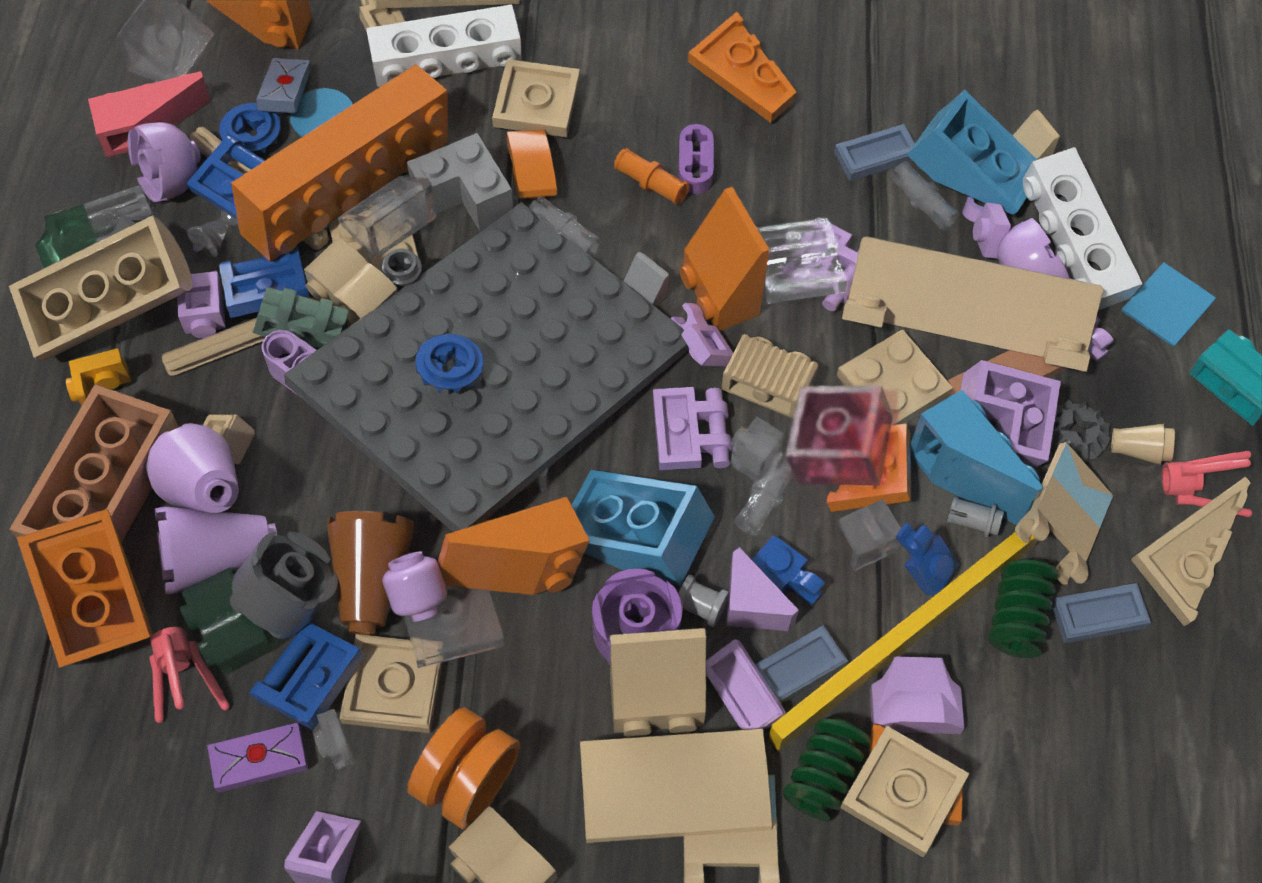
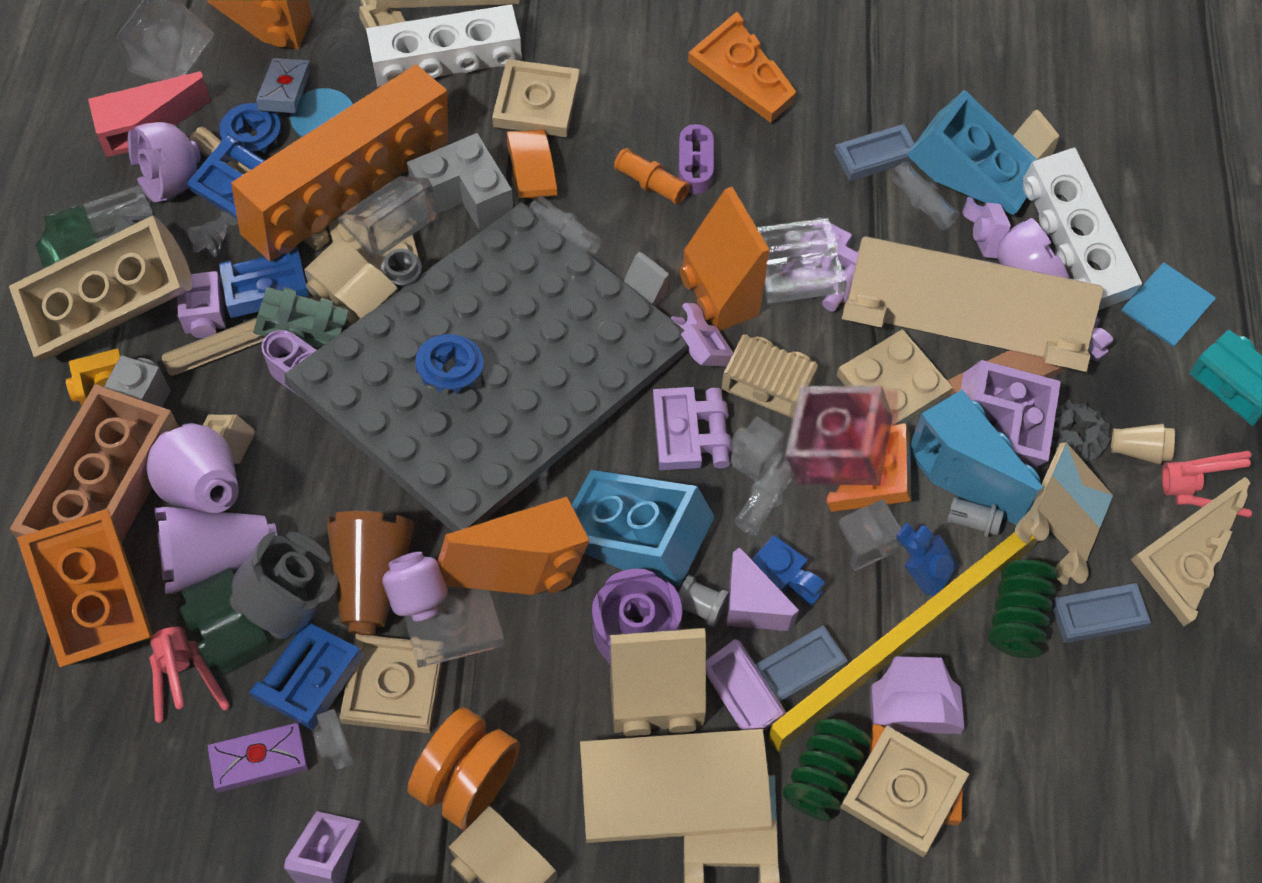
(139, 380): none -> light grey brick

